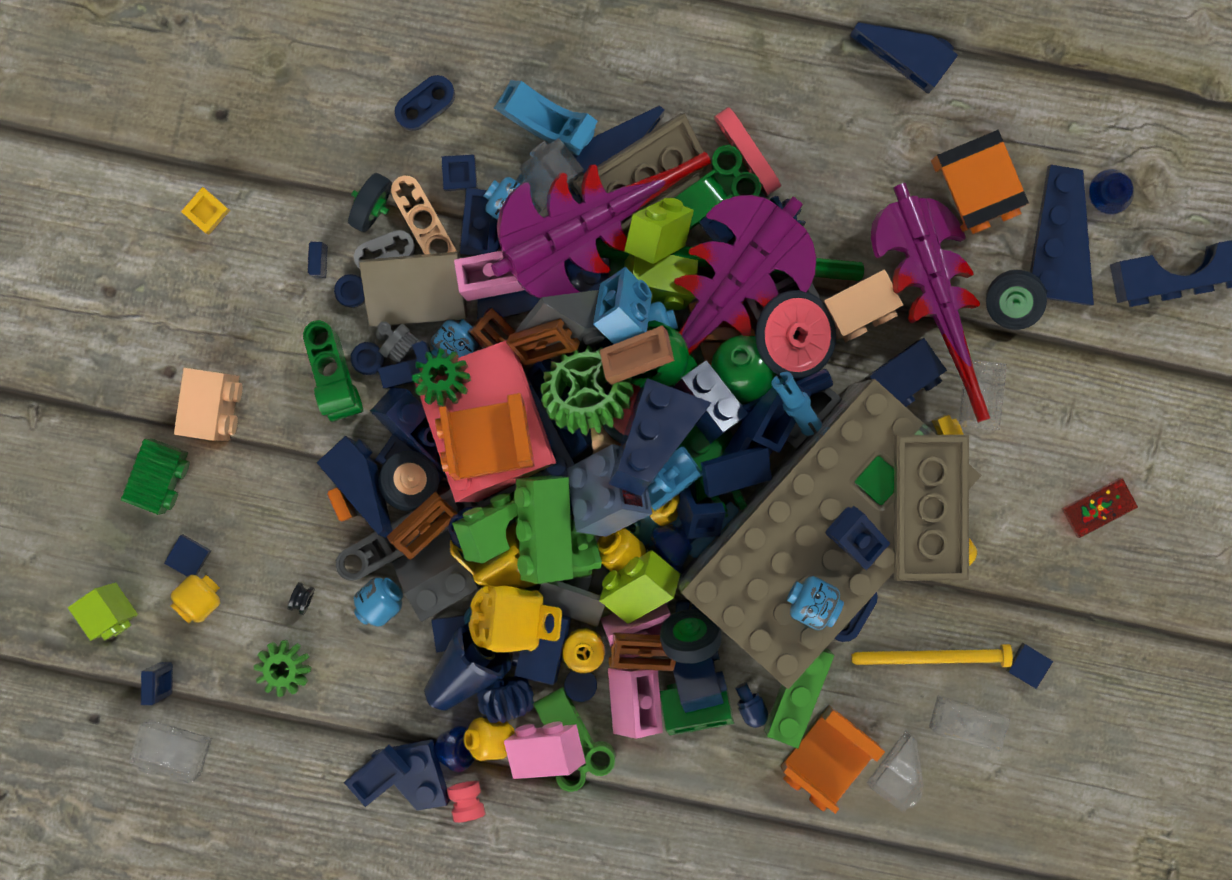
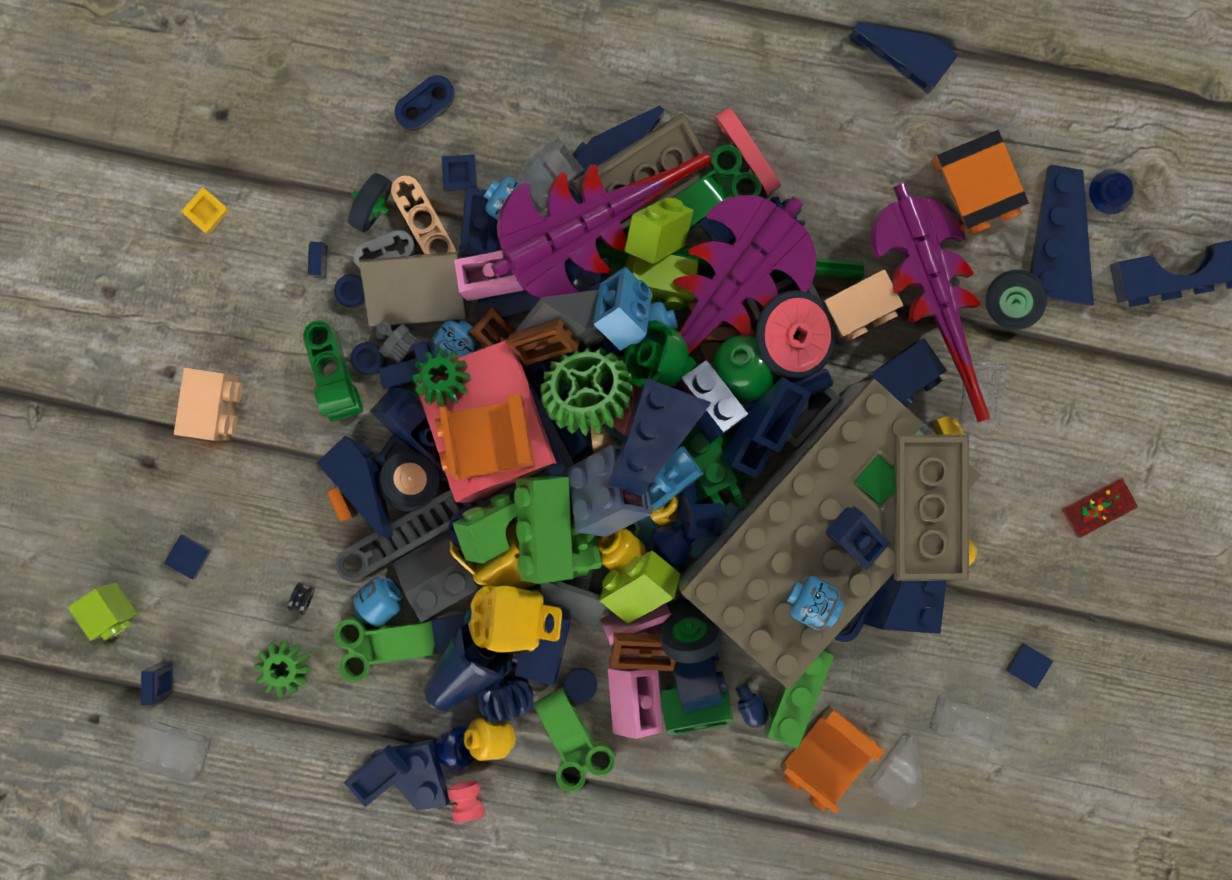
(155, 477): green brick -> none
(195, 598): yellow head -> none
(384, 644): none -> bright green piece
(419, 523): dark orange tile -> none
(544, 750): bright pink brick -> none
(545, 118): dark azure arch -> none
(591, 641): yellow head -> none
(636, 355): nougat tile -> none
(736, 470): dark blue tile -> none
(796, 403): dark azure pin -> none
(908, 606): none -> dark blue wedge
(1001, 655): yellow bar -> none

